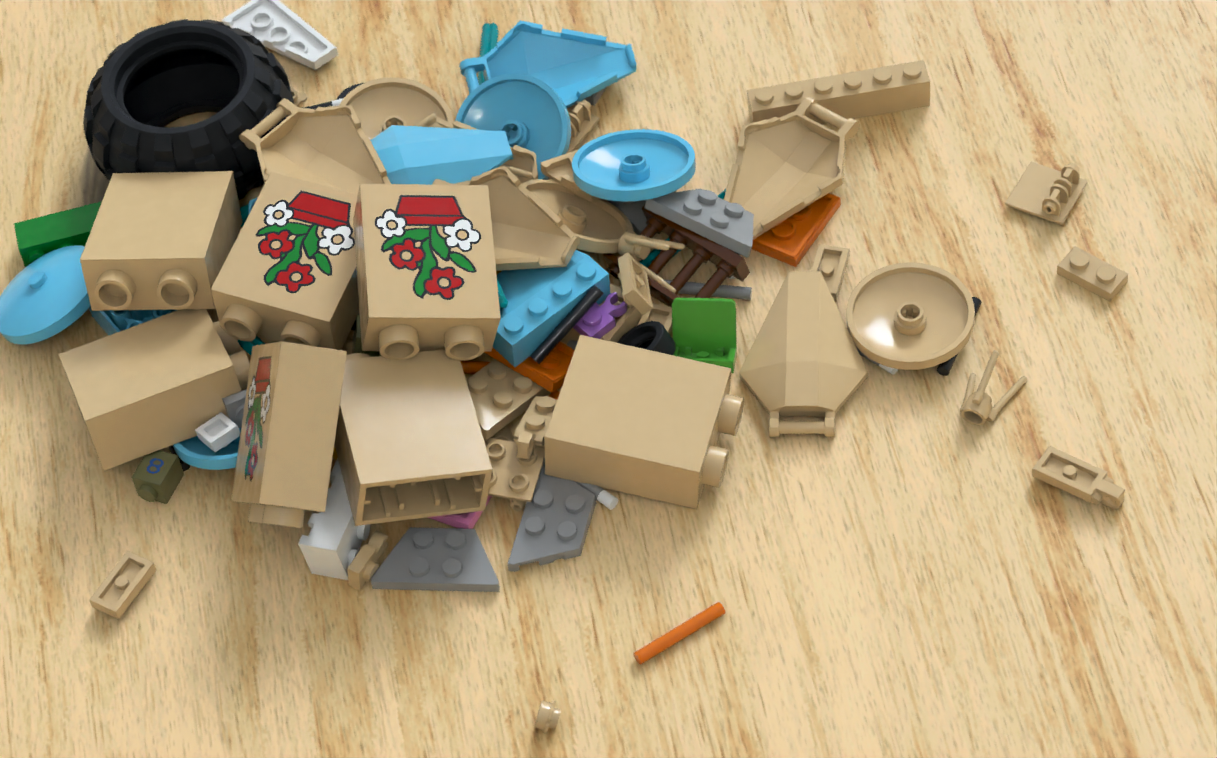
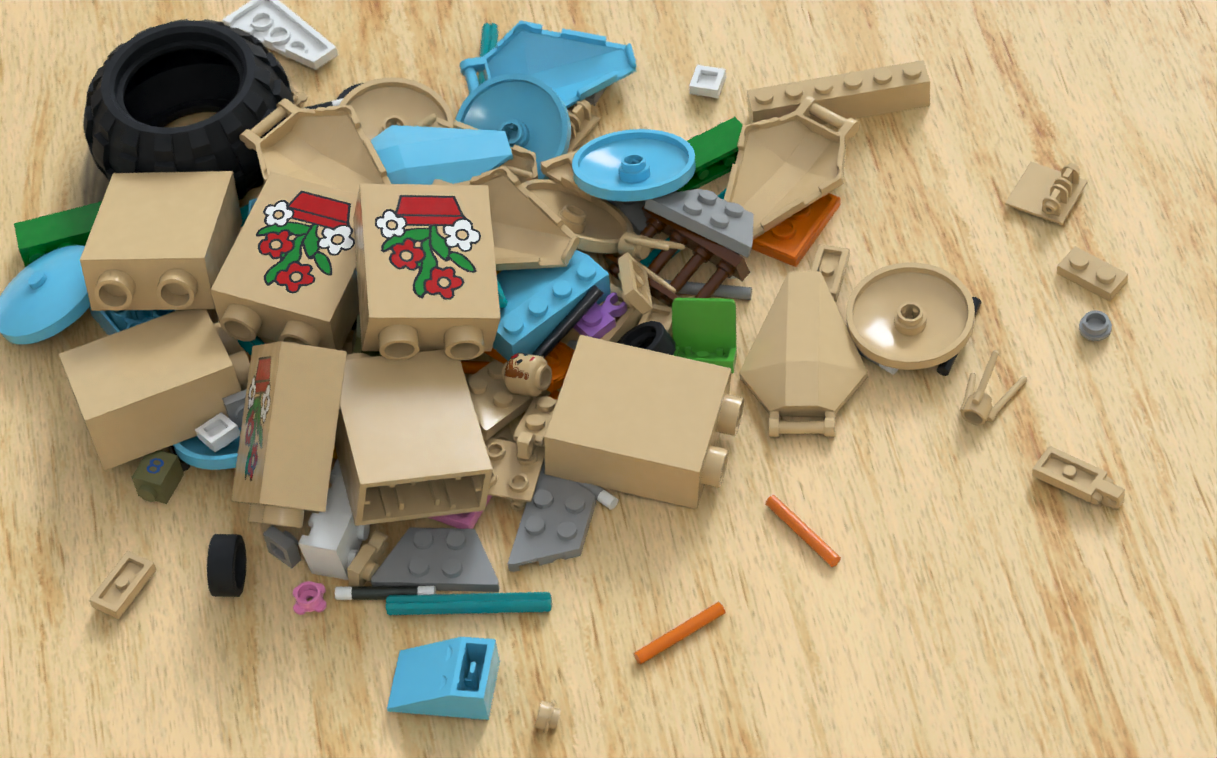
(226, 565): none -> black tyre
(282, 546): none -> light grey plate
(309, 590): none -> bright pink plate
(380, 592): none -> pearl dark grey bar
(446, 678): none -> medium azure slope
(468, 603): none -> teal axle
(527, 374): none -> tan head
(707, 81): none -> white plate
(714, 153): none -> green brick
(803, 530): none -> orange bar
(1095, 326): none -> light grey plate

